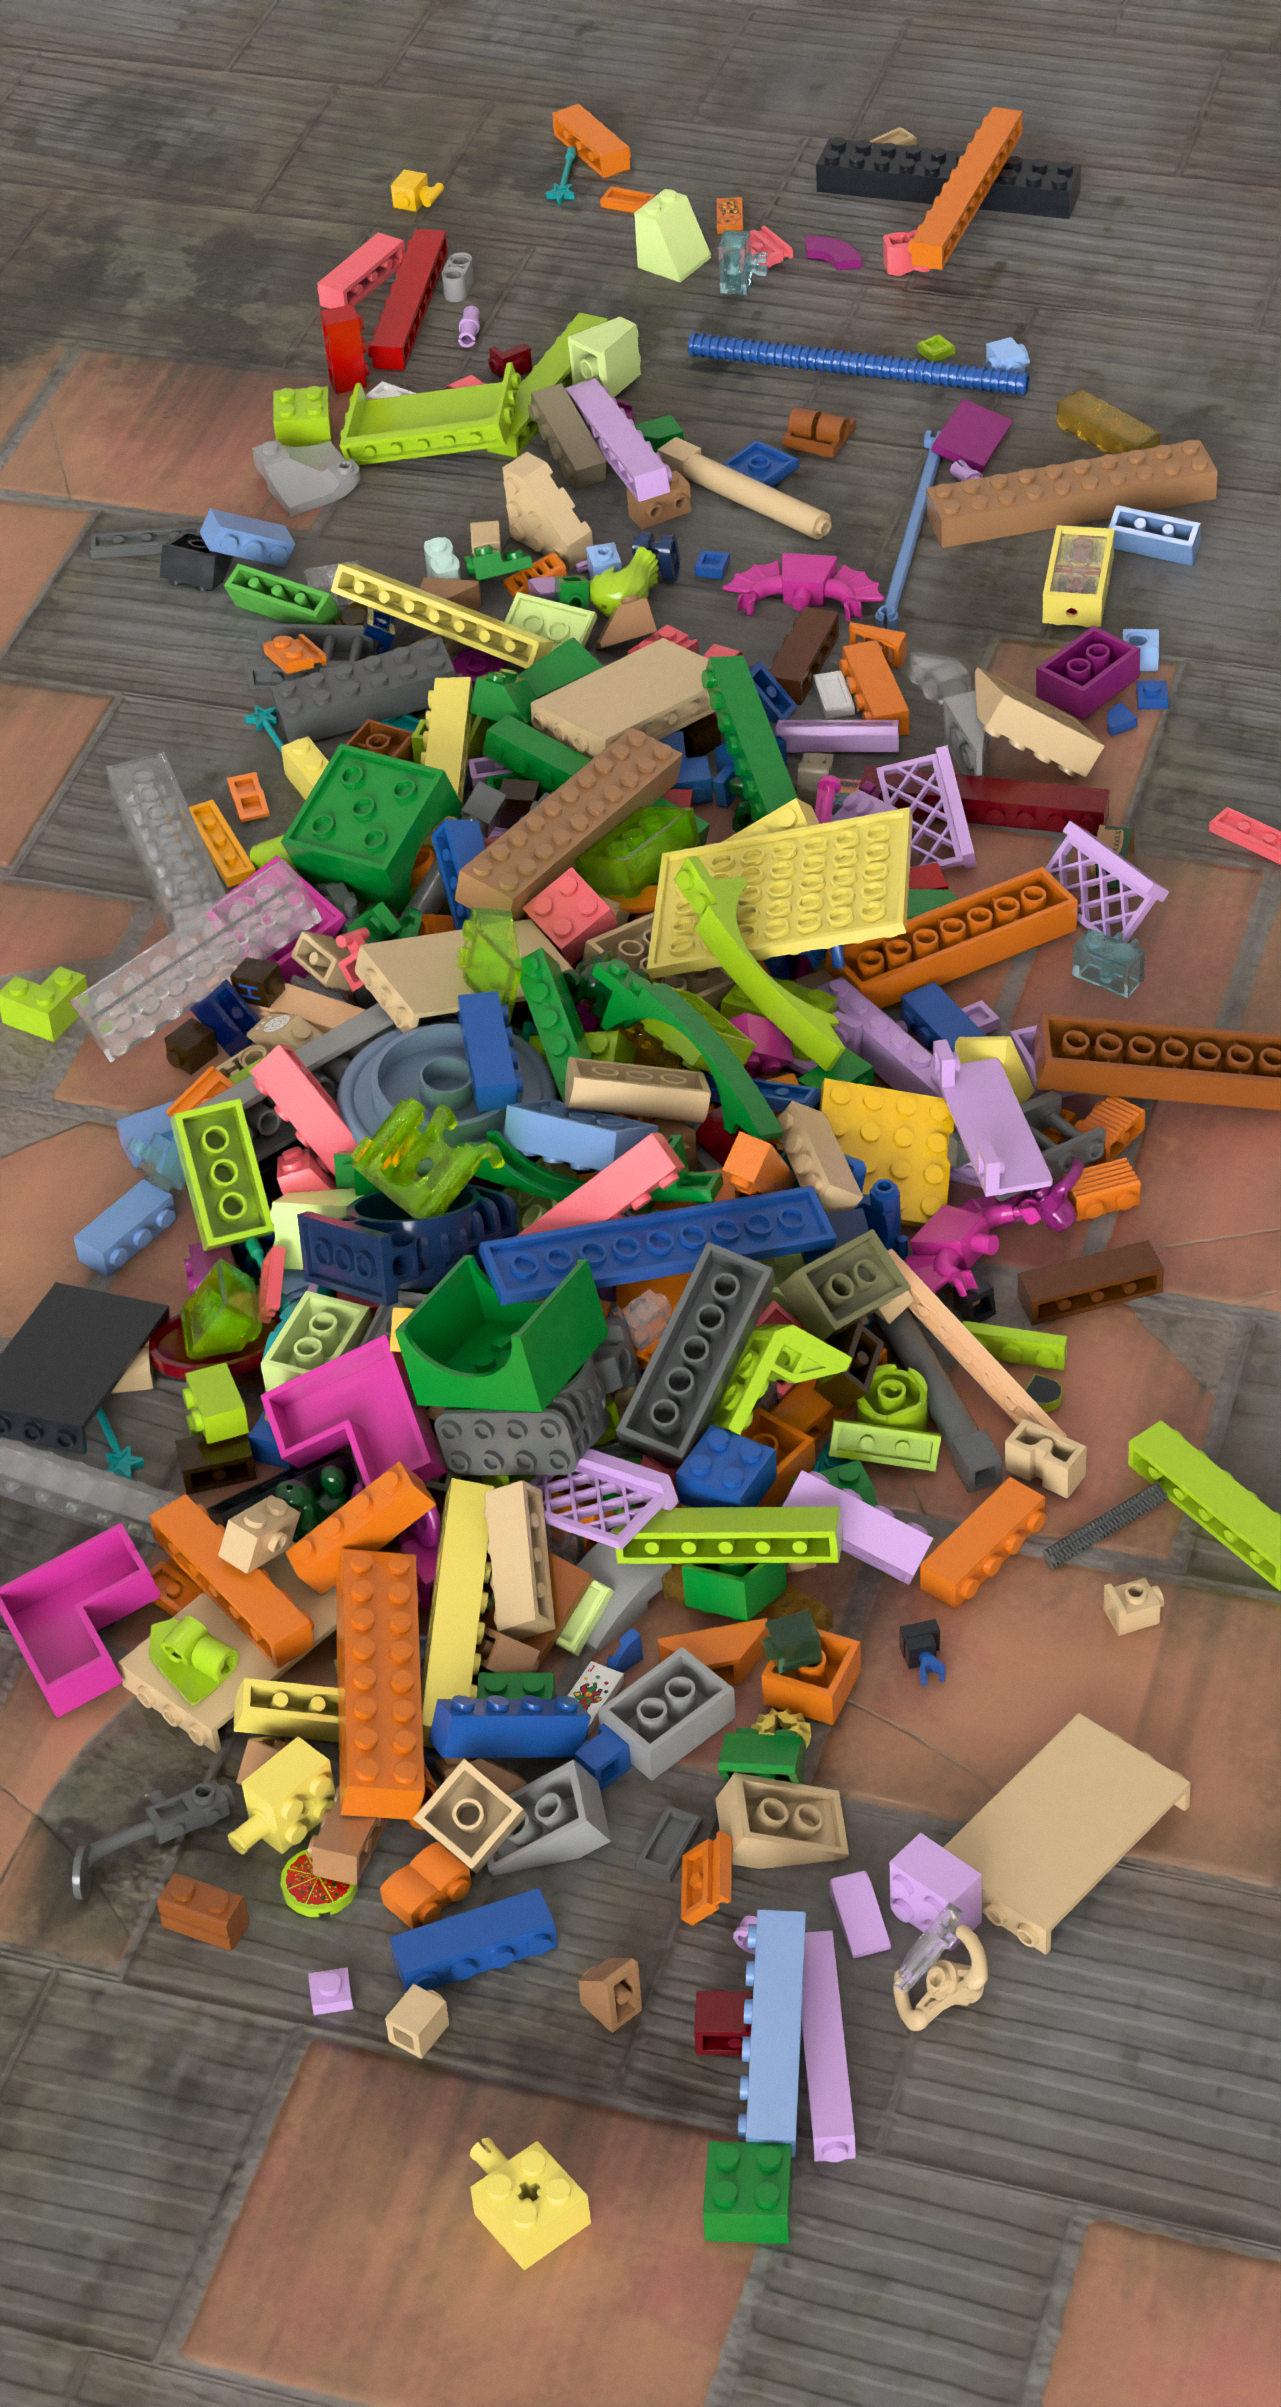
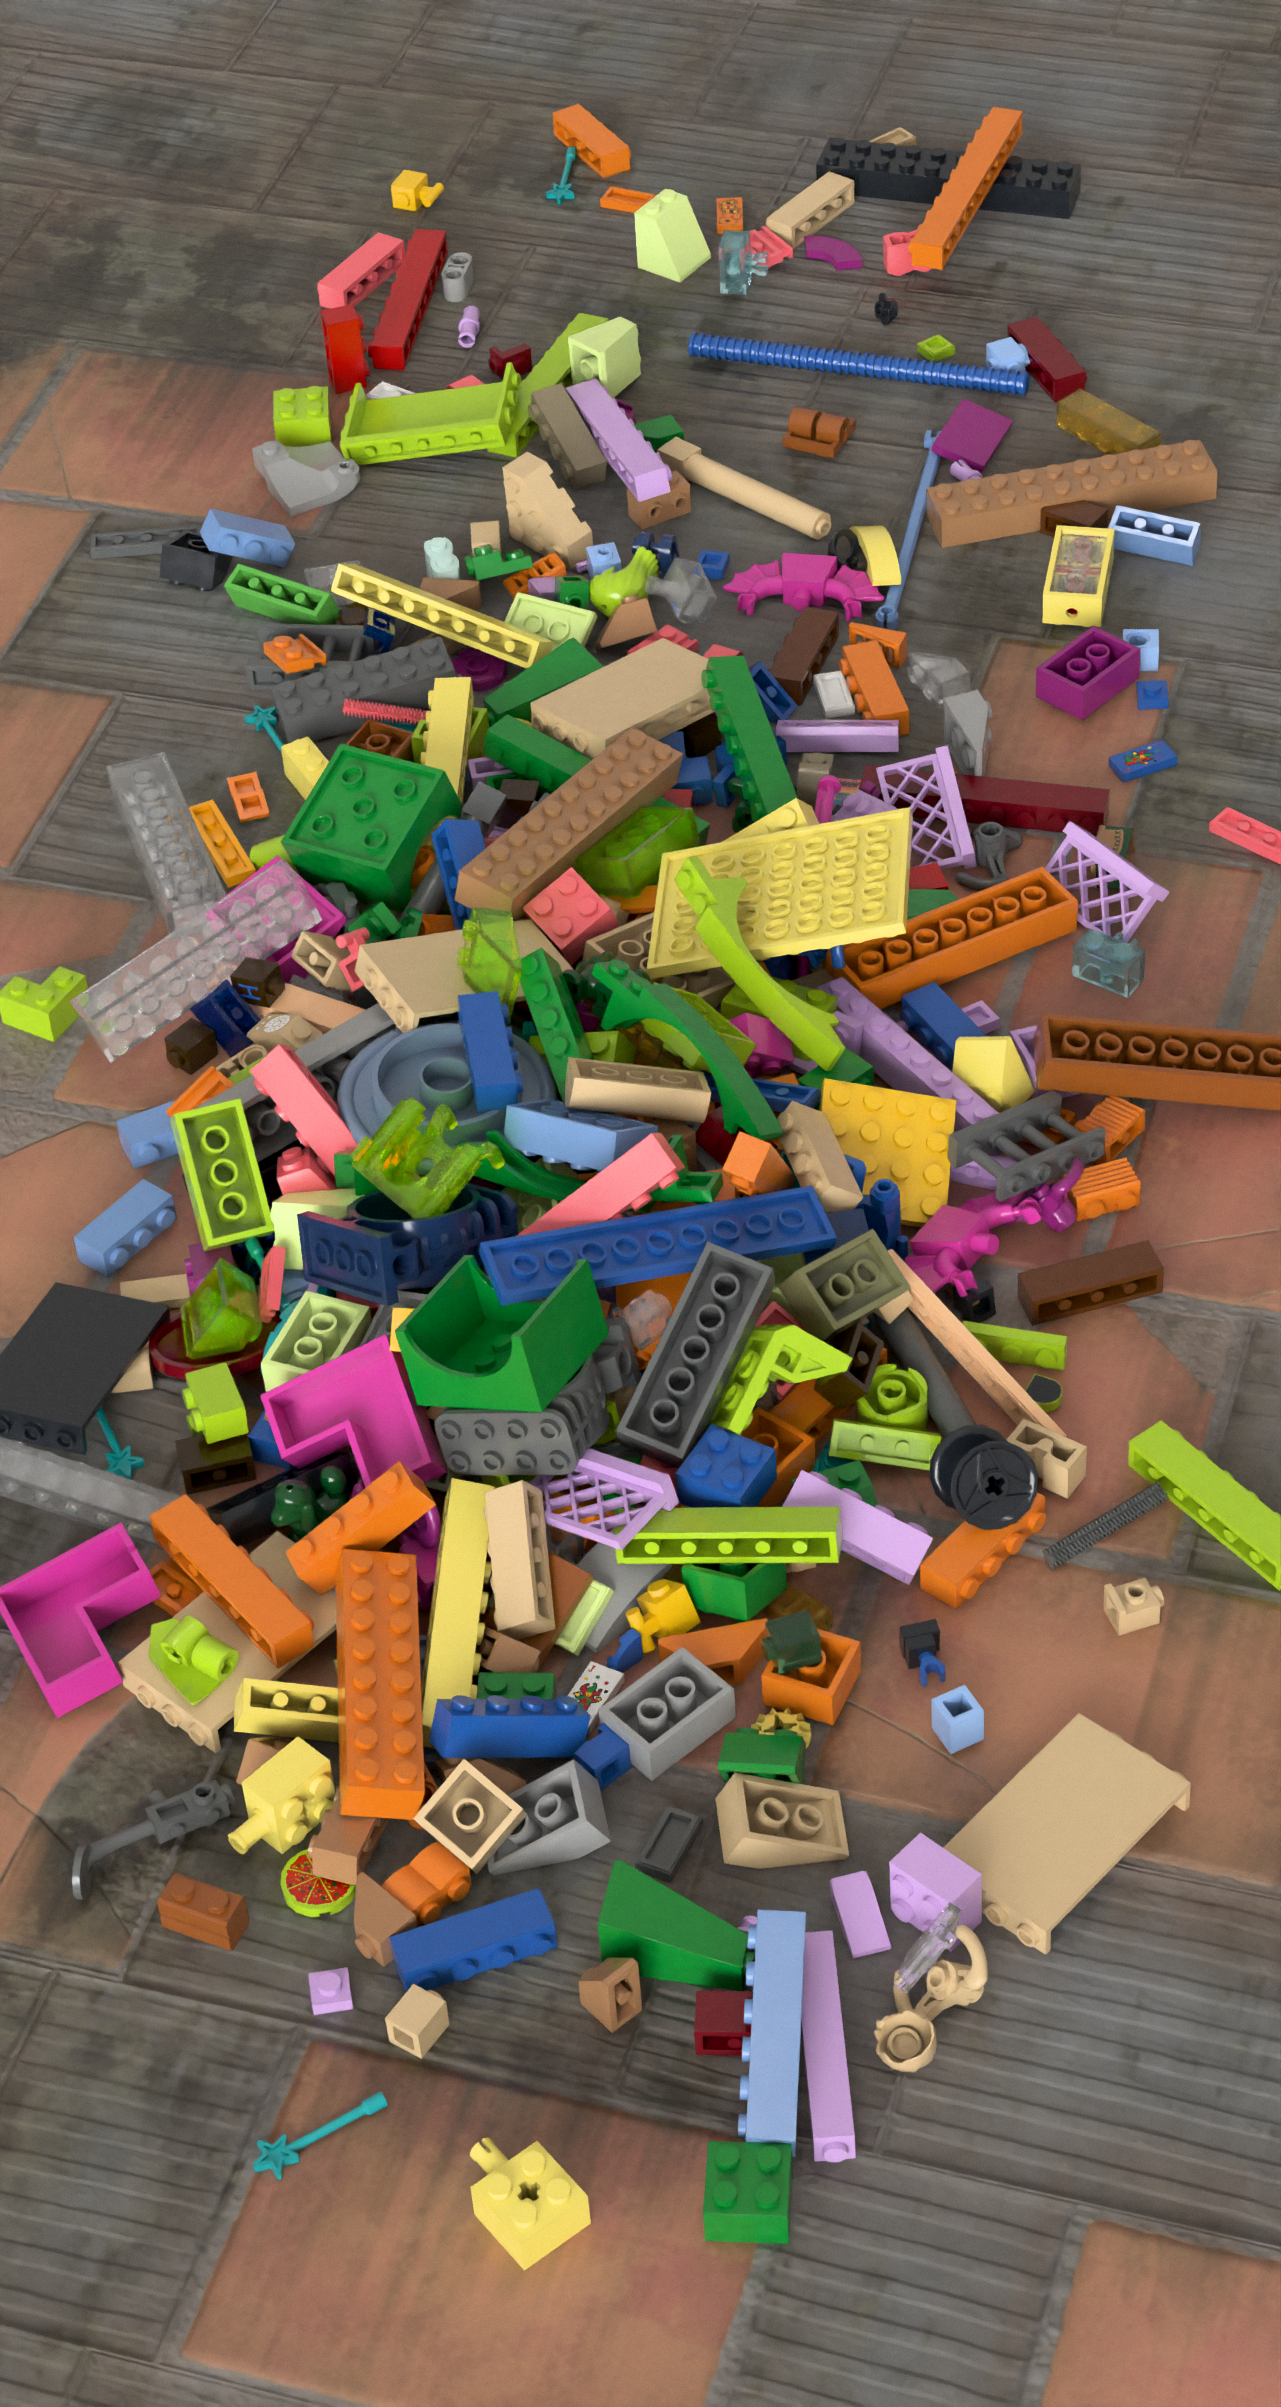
(159, 1161): clear light blue brick -> none
(162, 1290): none -> tan tile
(259, 1534): tan brick -> none
(281, 2153): none -> teal piece
(378, 1918): none -> medium nougat slope
(383, 711): none -> coral axle
(501, 695): green slope -> none
(665, 1611): none -> yellow brick
(669, 1933): none -> green slope
(685, 590): none -> clear brick
(706, 1878): orange plate -> none
(763, 463): blue plate -> none
(812, 208): none -> tan brick
(852, 557): none -> black piece
(879, 553): none -> light yellow slope
(886, 309): none -> black plate
(906, 2041): none -> tan hair
(957, 1719): none -> light blue brick
(983, 1477): none -> black piece
(990, 1123): lavender bracket -> none
(991, 848): none -> dark grey piece
(1034, 725): tan slope -> none
(1049, 361): none -> dark red brick
(1072, 514): none -> reddish brown slope
(1120, 719): blue tile -> none
(1142, 761): none -> blue tile

